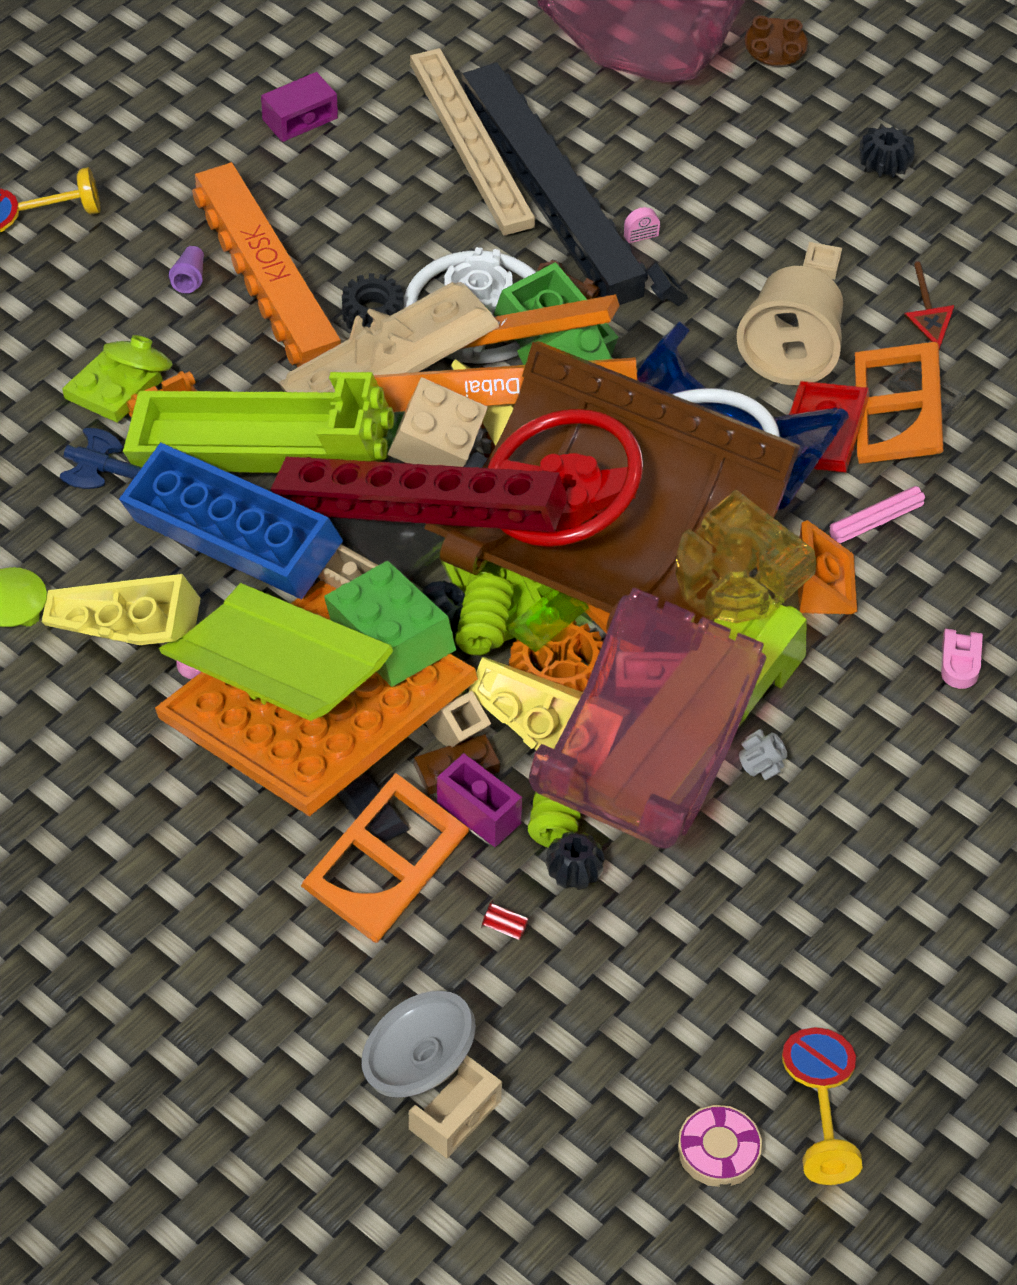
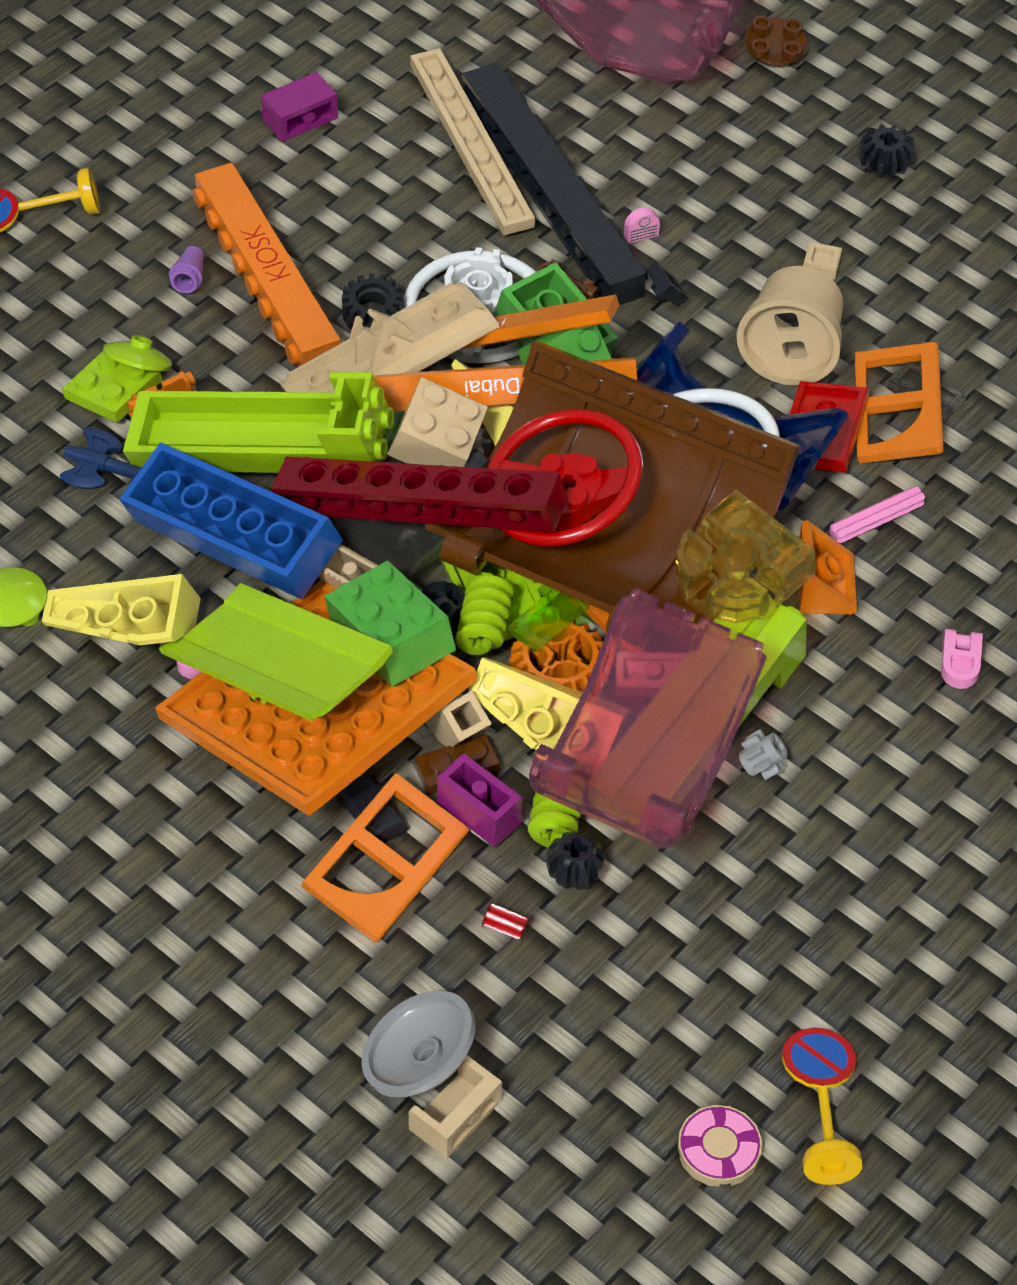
(931, 321): piece -> none

